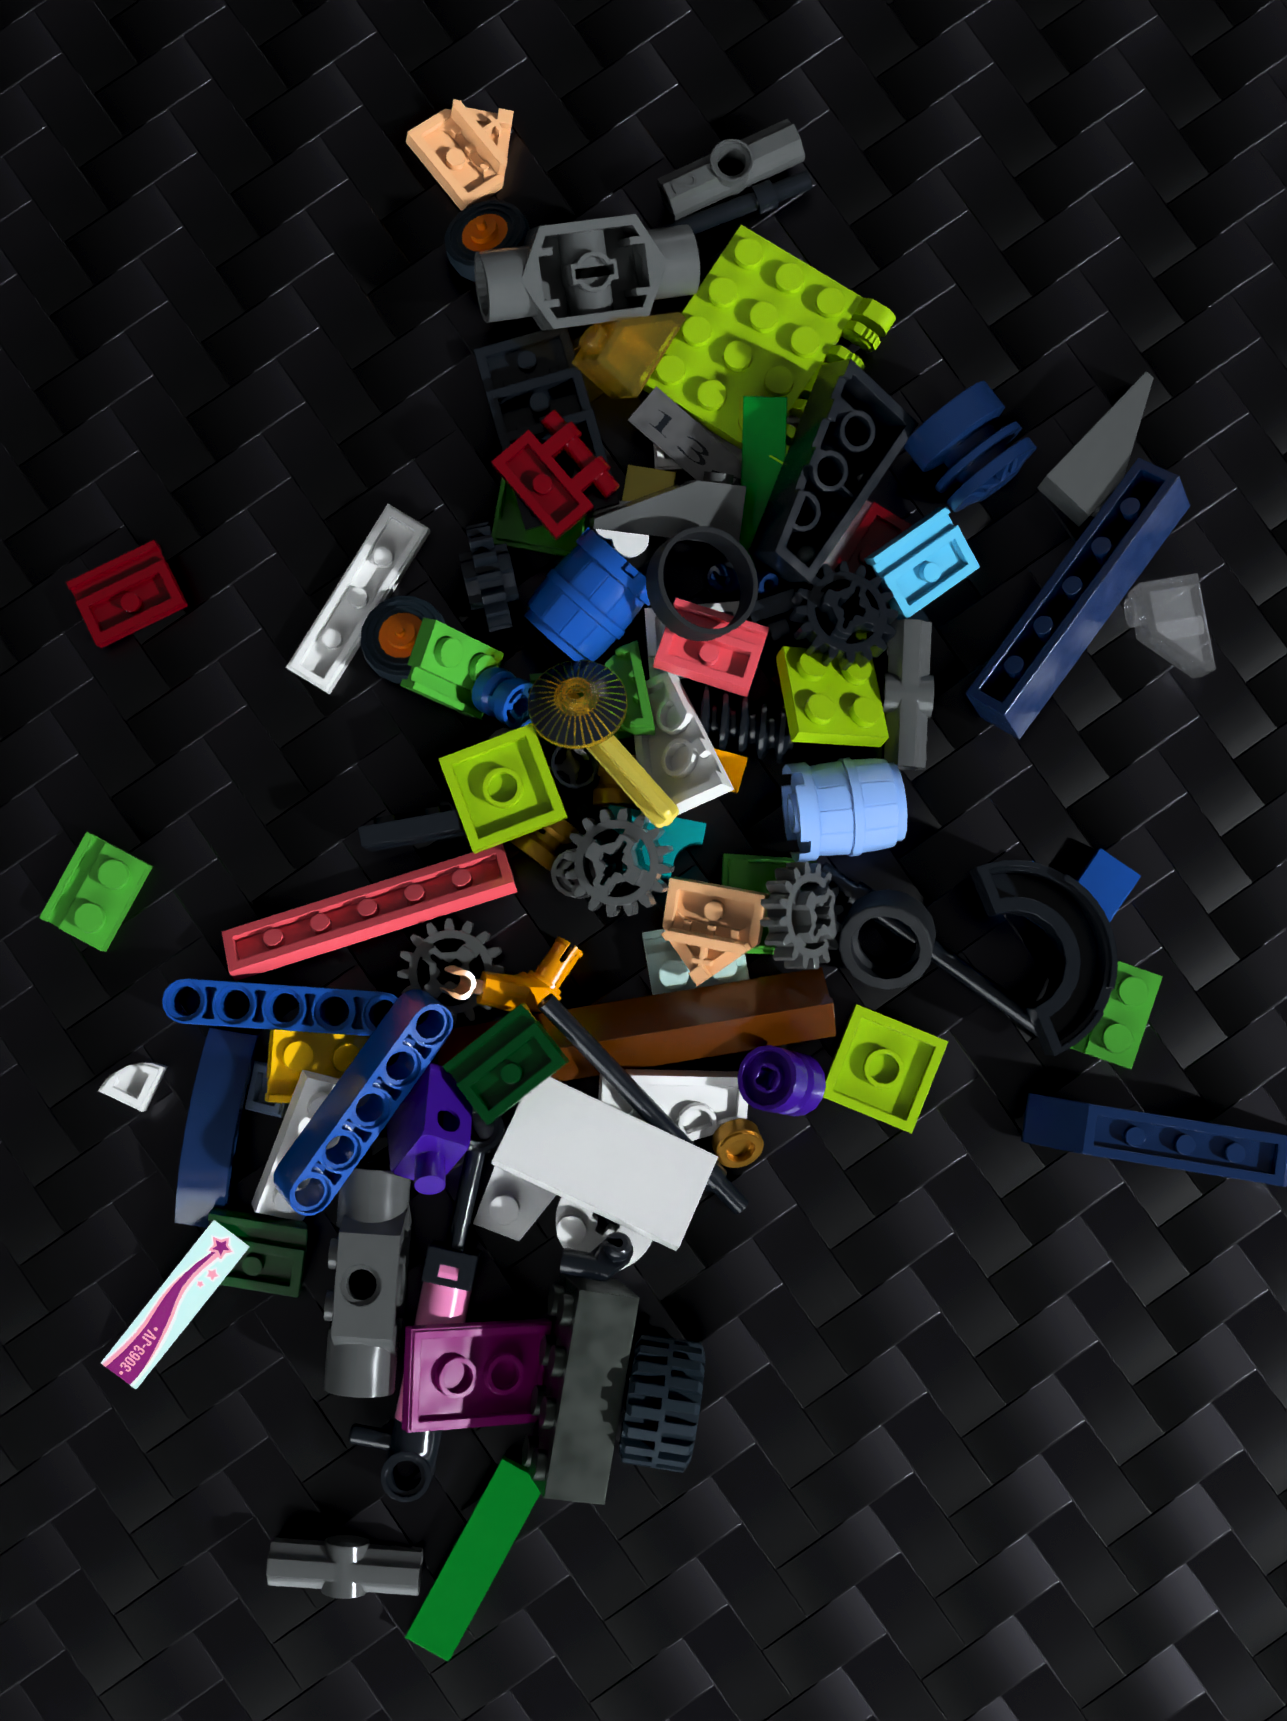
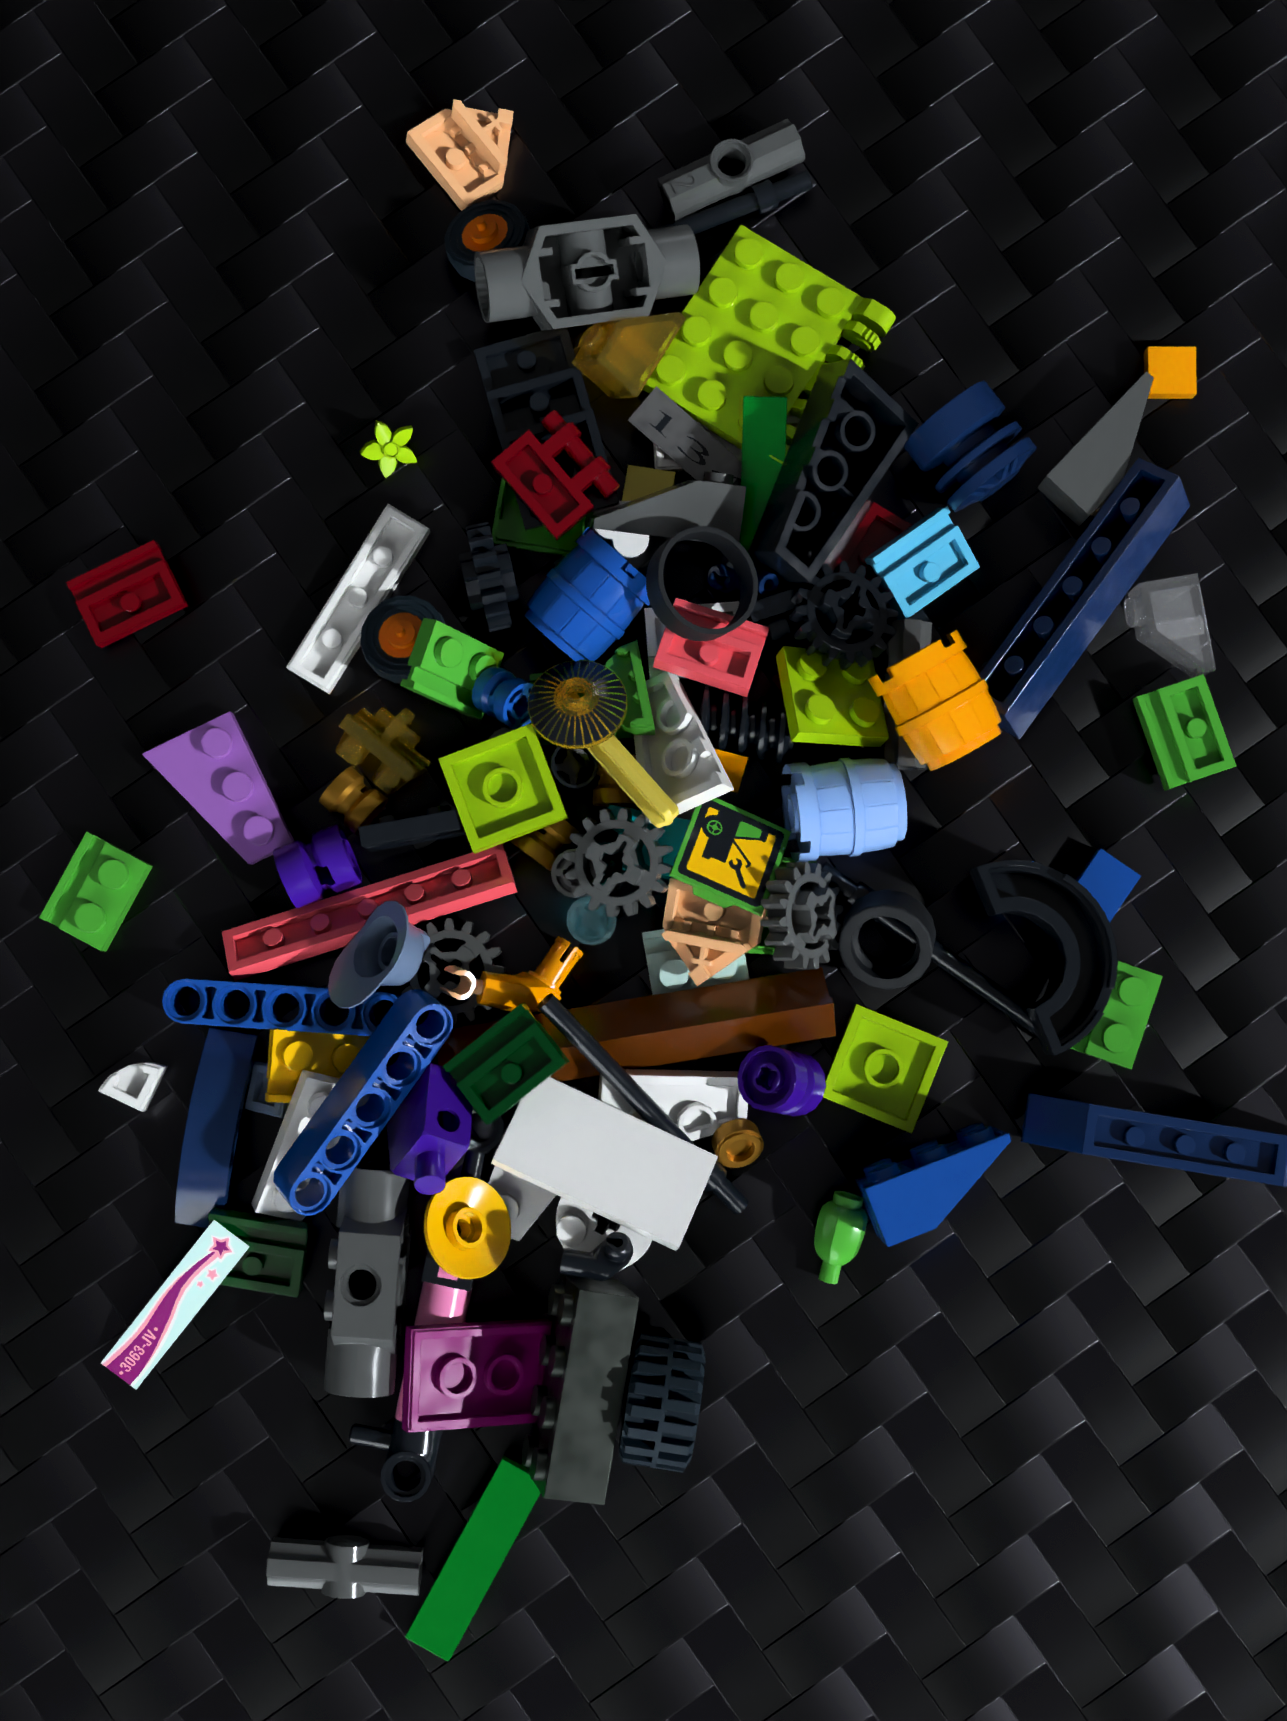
(224, 785): none -> medium lavender wing
(317, 866): none -> dark purple wheel
(351, 798): none -> pearl gold wheel
(380, 954): none -> sand blue piece
(389, 447): none -> lime plant
(389, 741): none -> clear yellow hips
(483, 1227): none -> yellow dish
(587, 924): none -> clear light blue wheel
(729, 855): none -> piece
(839, 1233): none -> bright green plant
(922, 1190): none -> blue slope
(939, 703): none -> light orange piece
(1172, 372): none -> light orange tile
(1184, 732): none -> bright green plate

